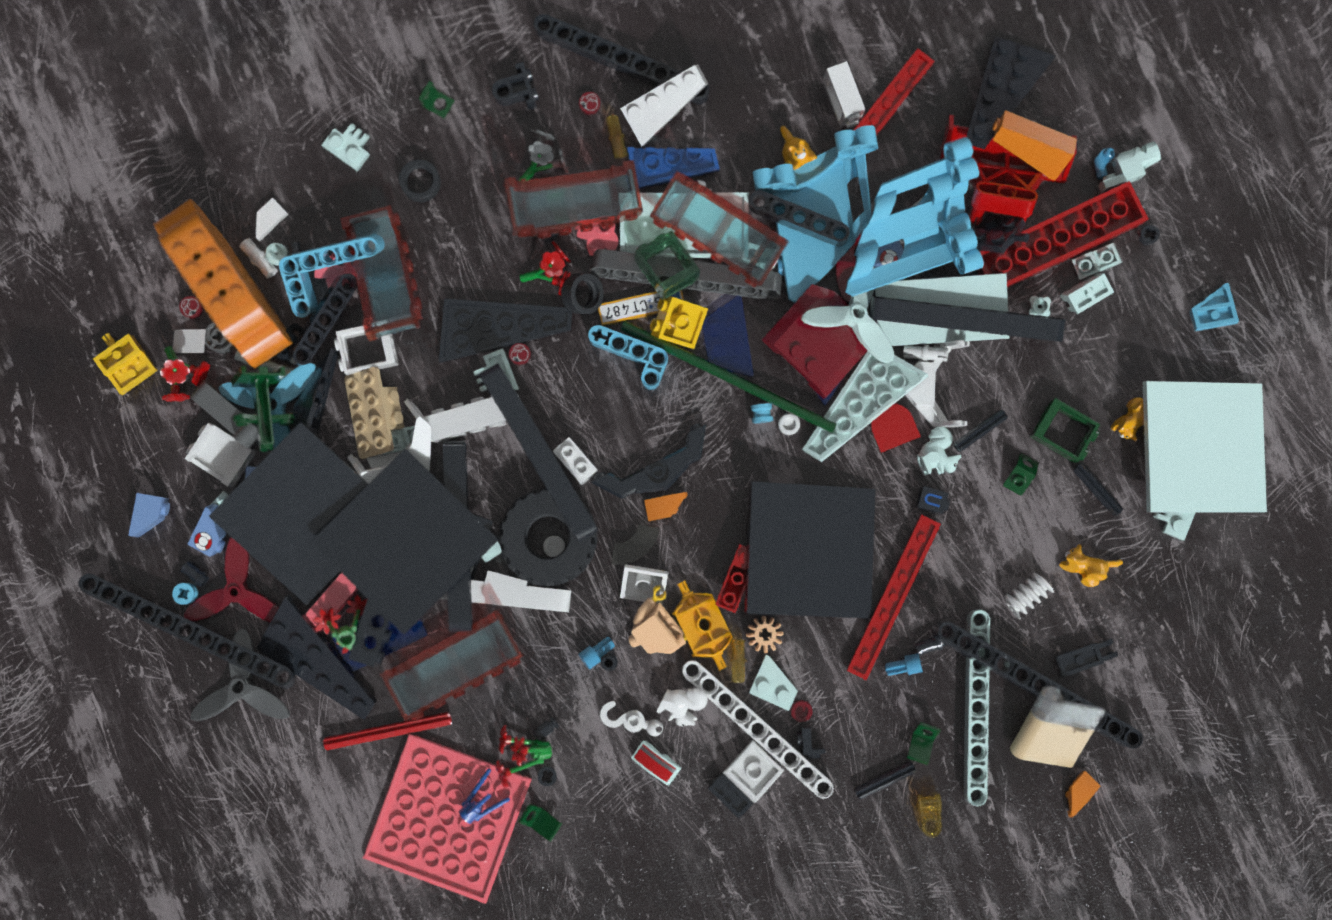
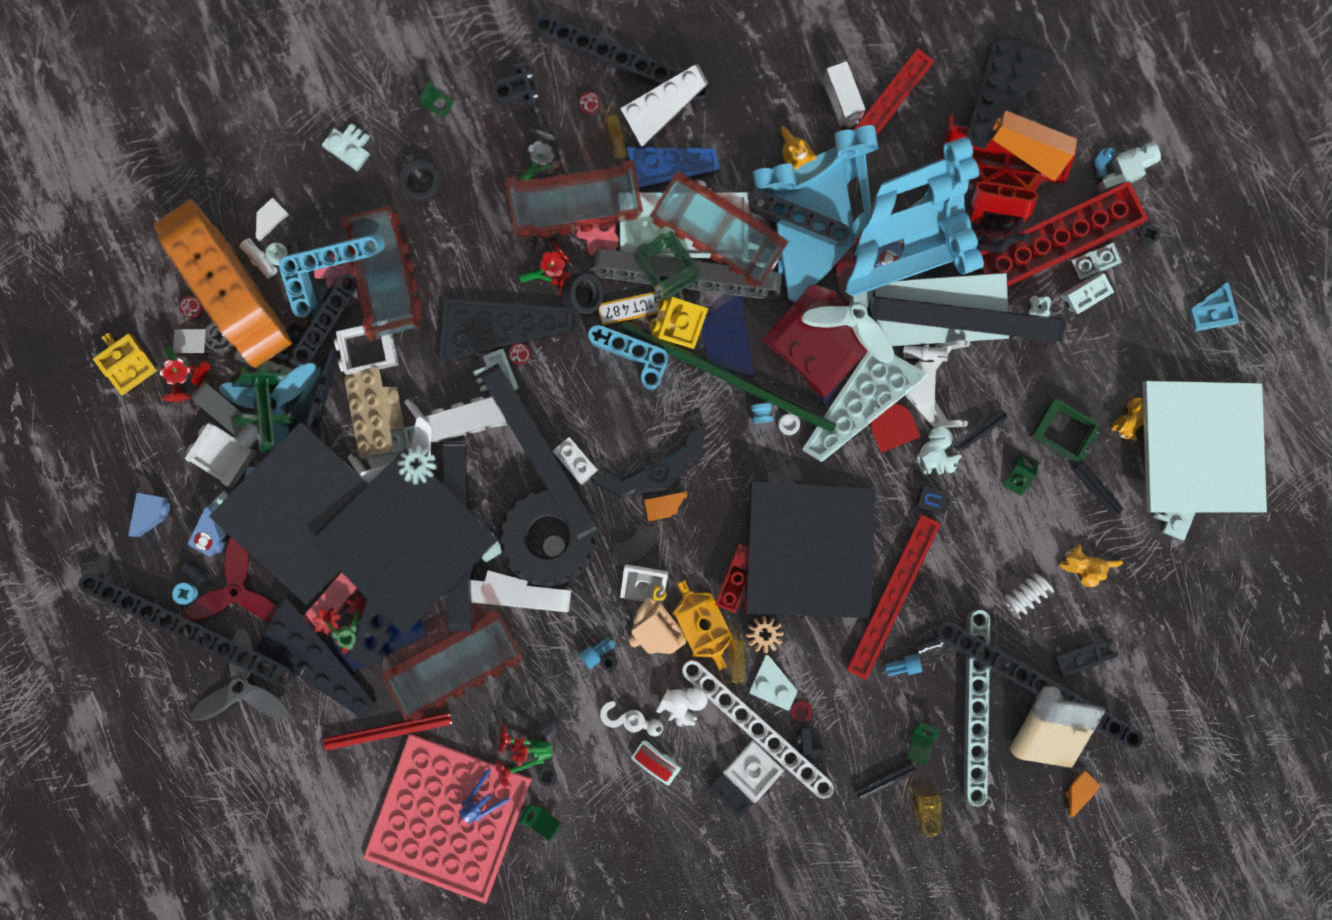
(412, 459): none -> light aqua gear

